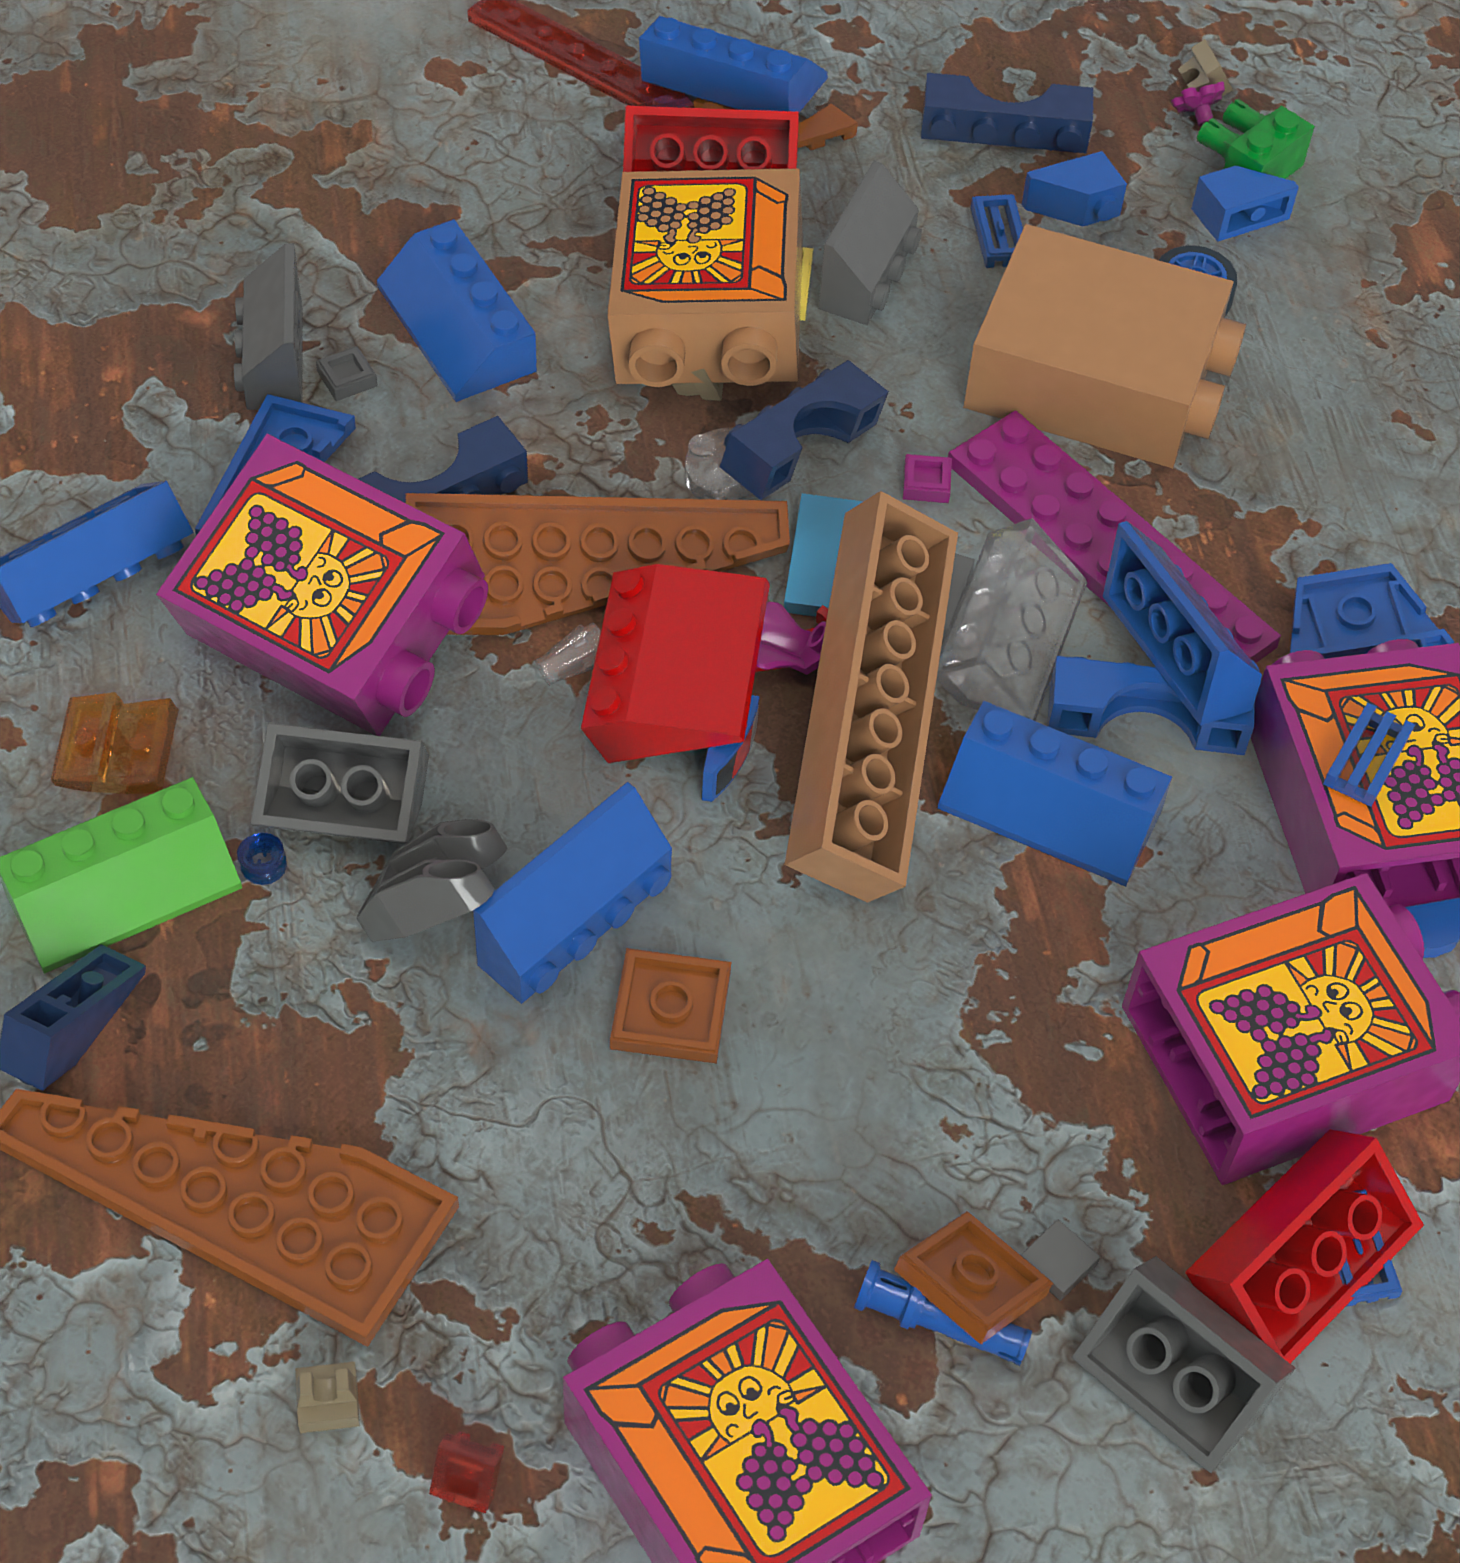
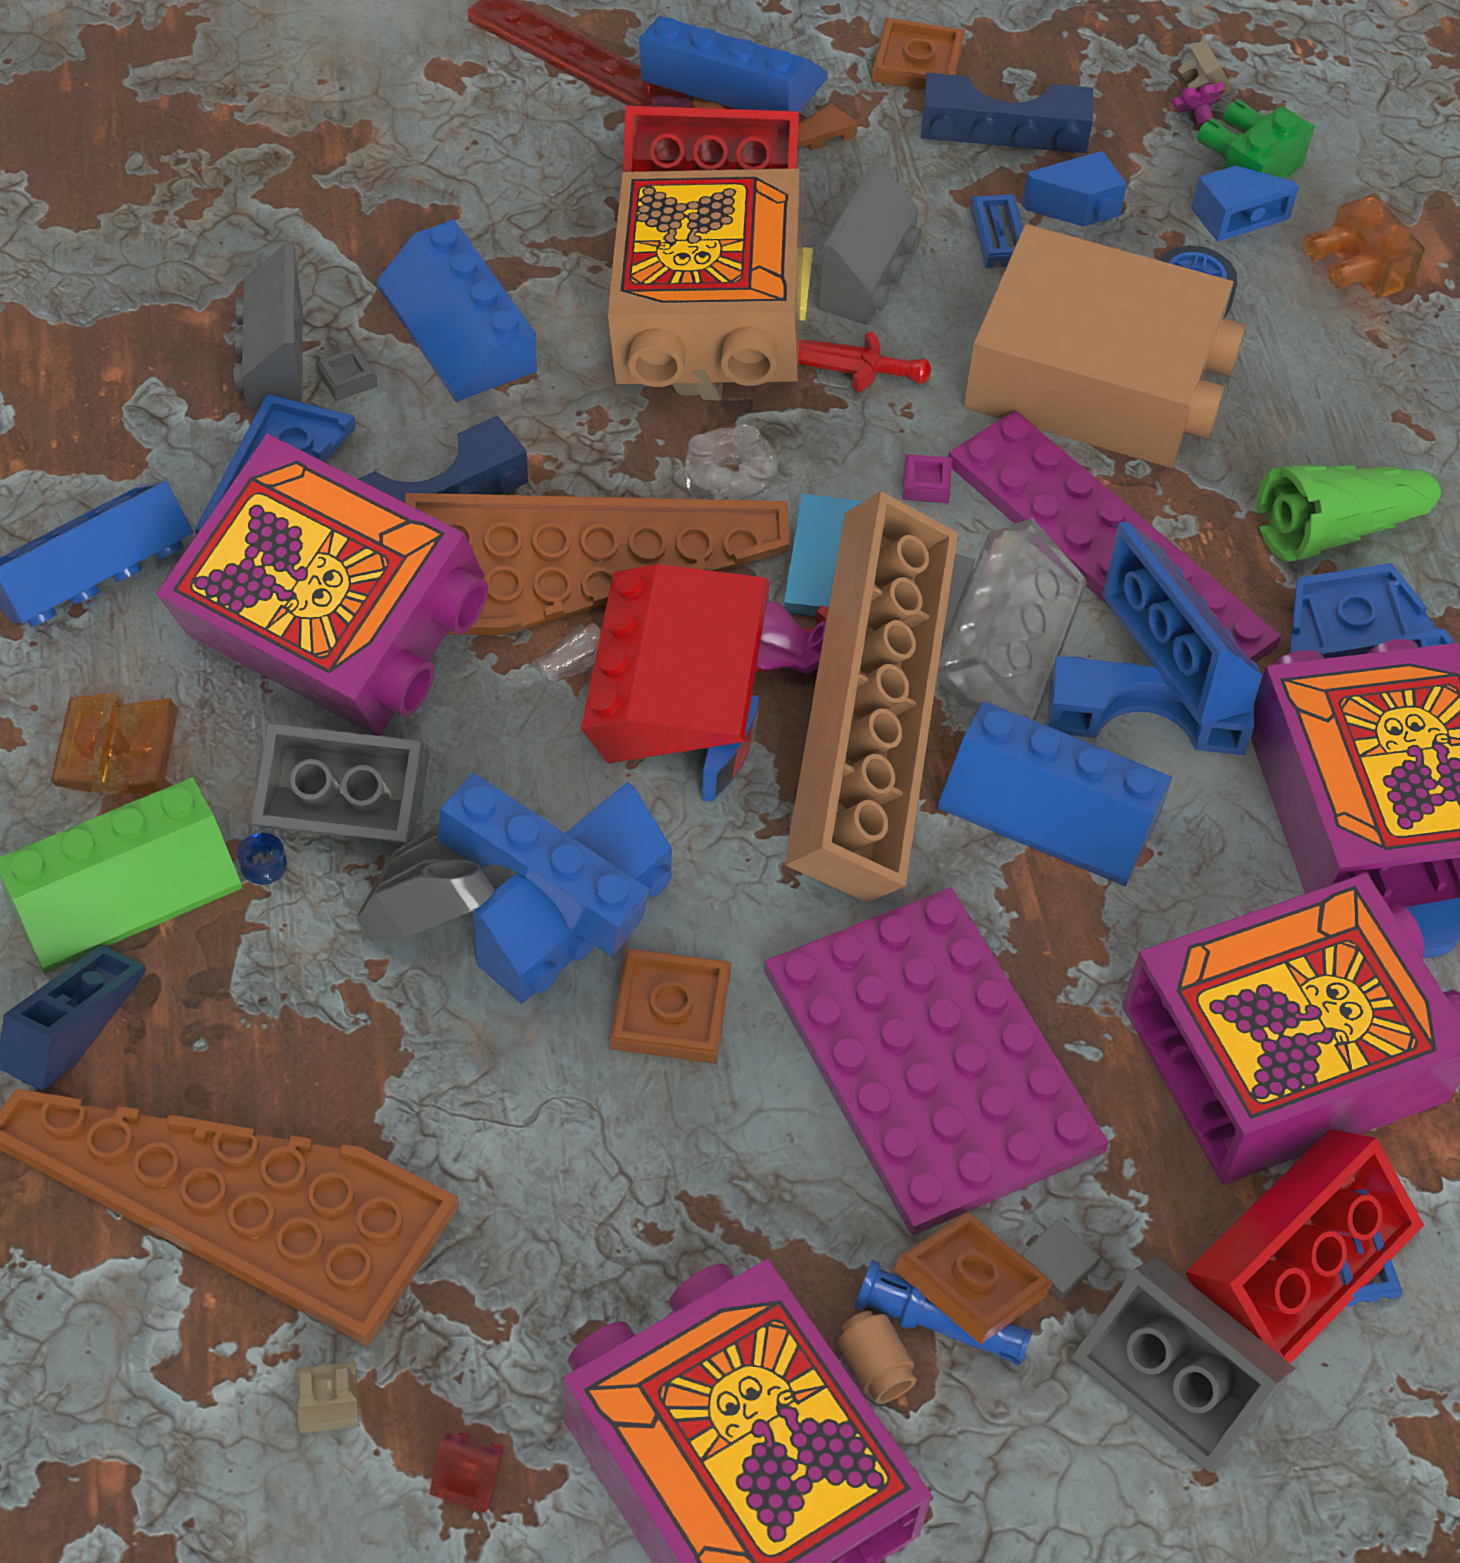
(588, 890): none -> blue arch
(767, 449): dark blue arch -> none
(861, 361): none -> red sword
(876, 1356): none -> medium nougat brick
(914, 49): none -> dark orange tile
(934, 1060): none -> magenta plate
(1336, 505): none -> bright green cone
(1371, 248): none -> clear orange brick
(1383, 726): blue tile -> none

